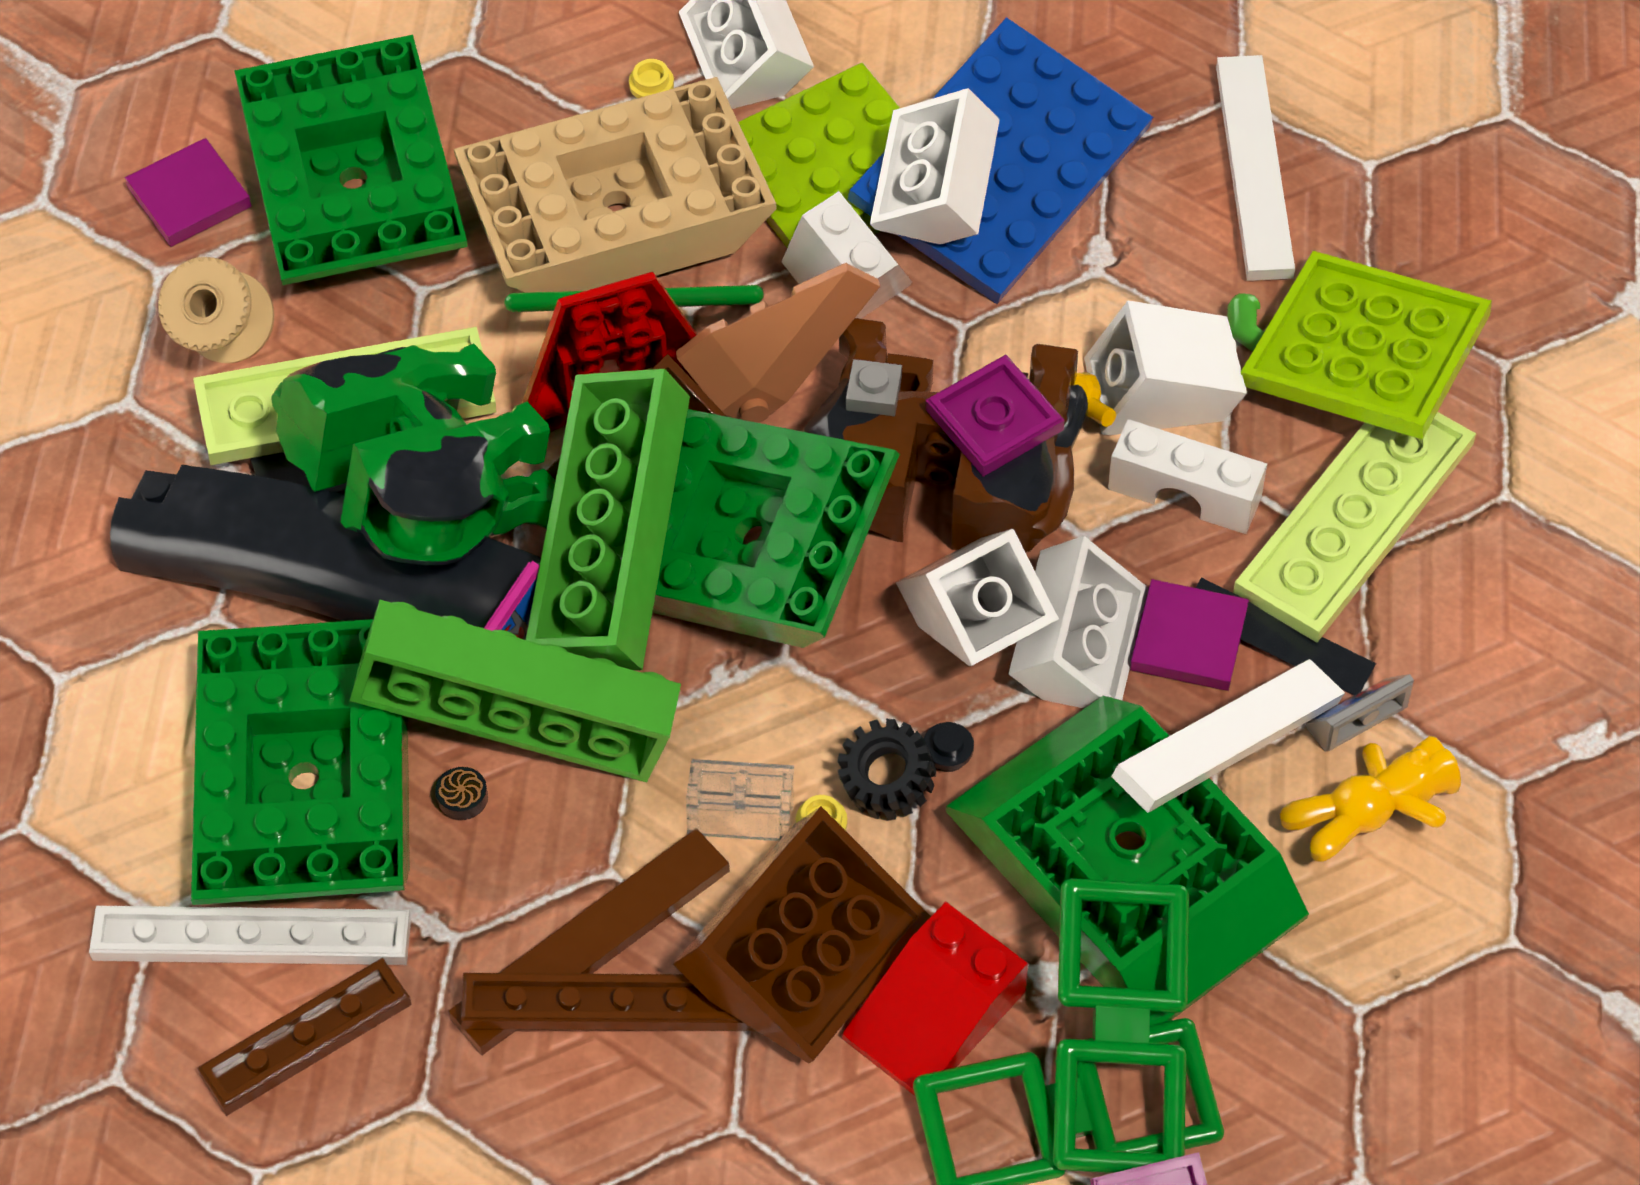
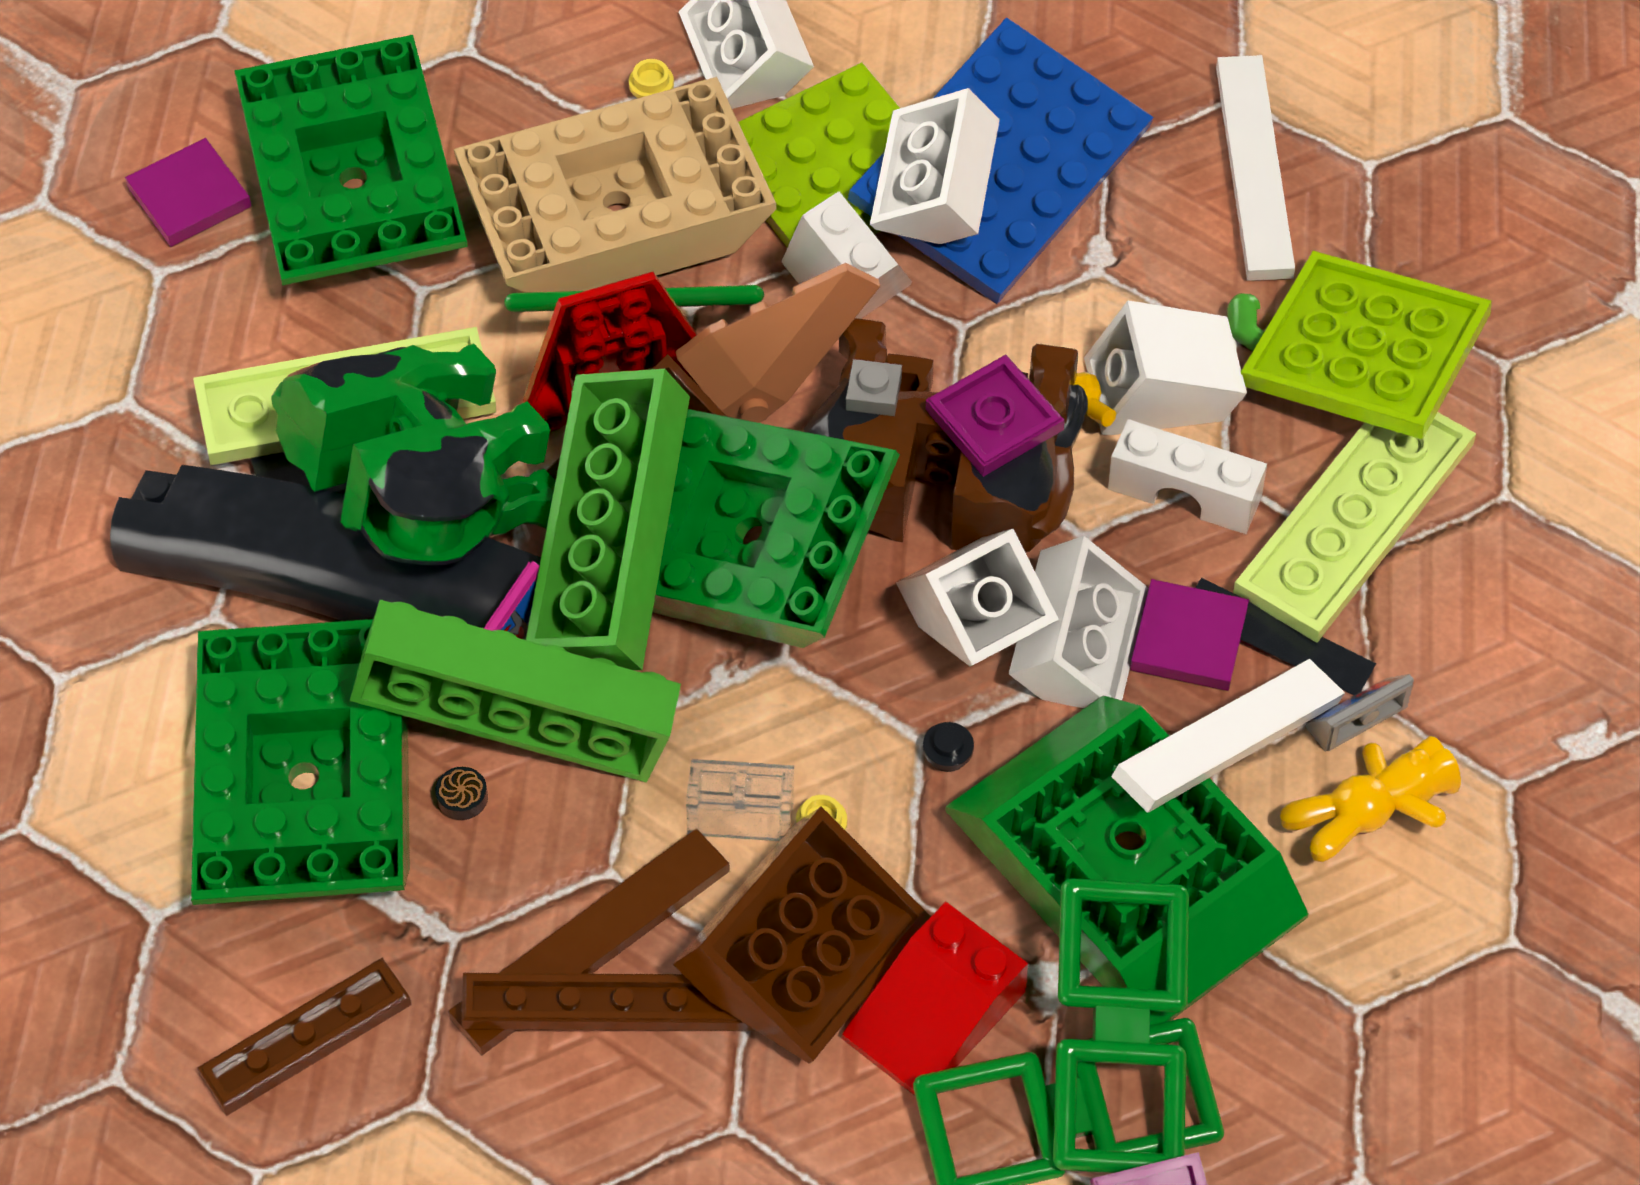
(216, 310): tan hose -> none
(250, 935): white tile -> none
(875, 744): black tyre -> none

